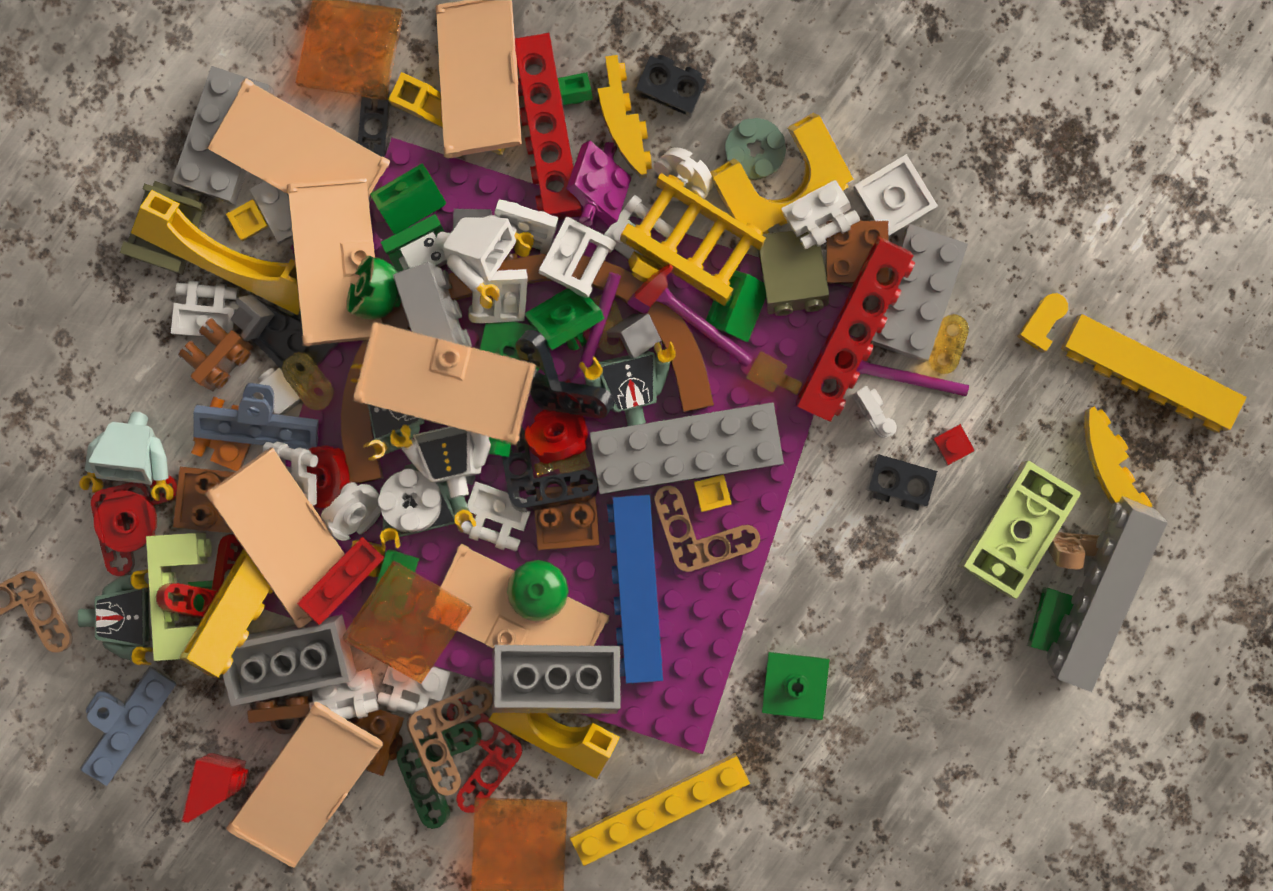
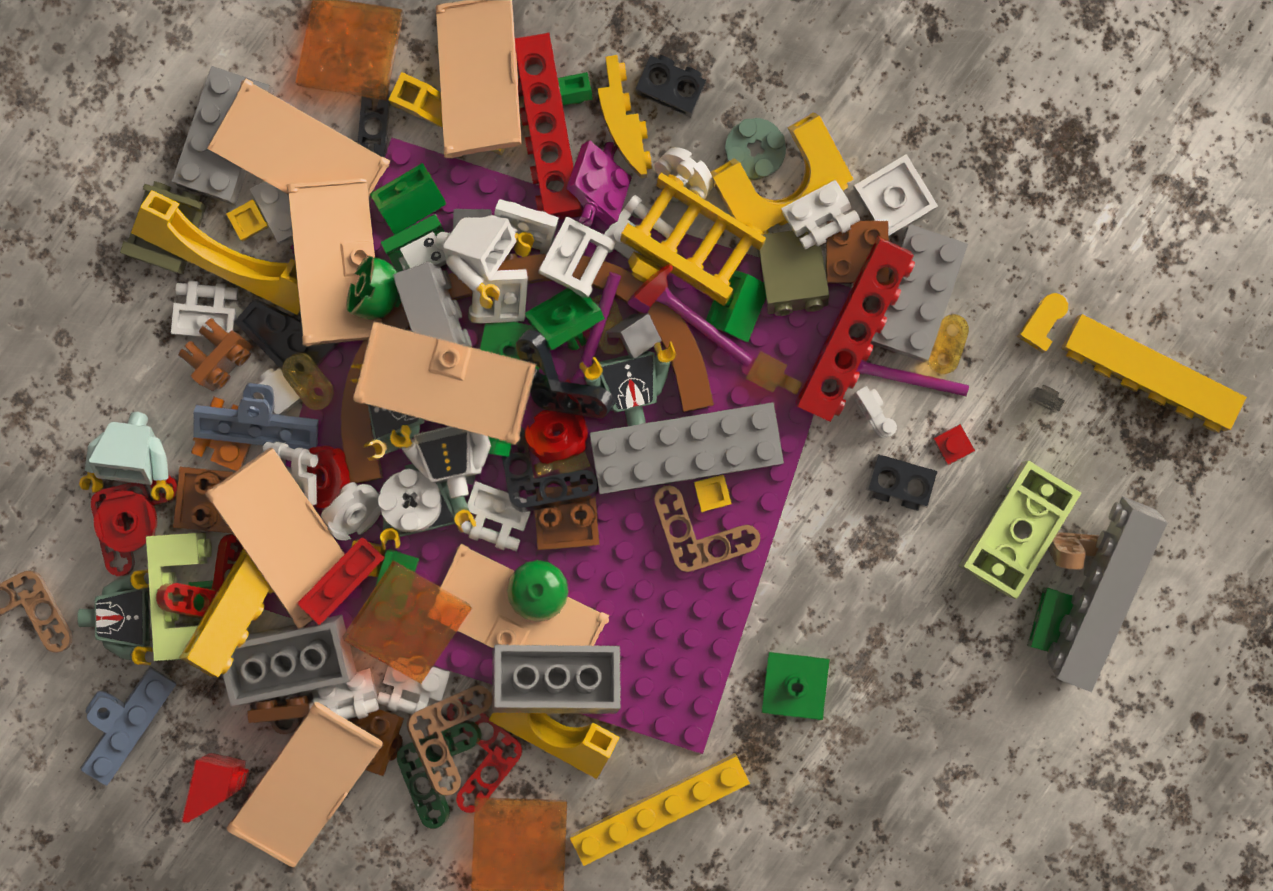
(251, 317): flat silver panel -> none
(637, 589): blue brick -> none
(1047, 398): none -> clear smoke plate
(1106, 454): yellow slope -> none

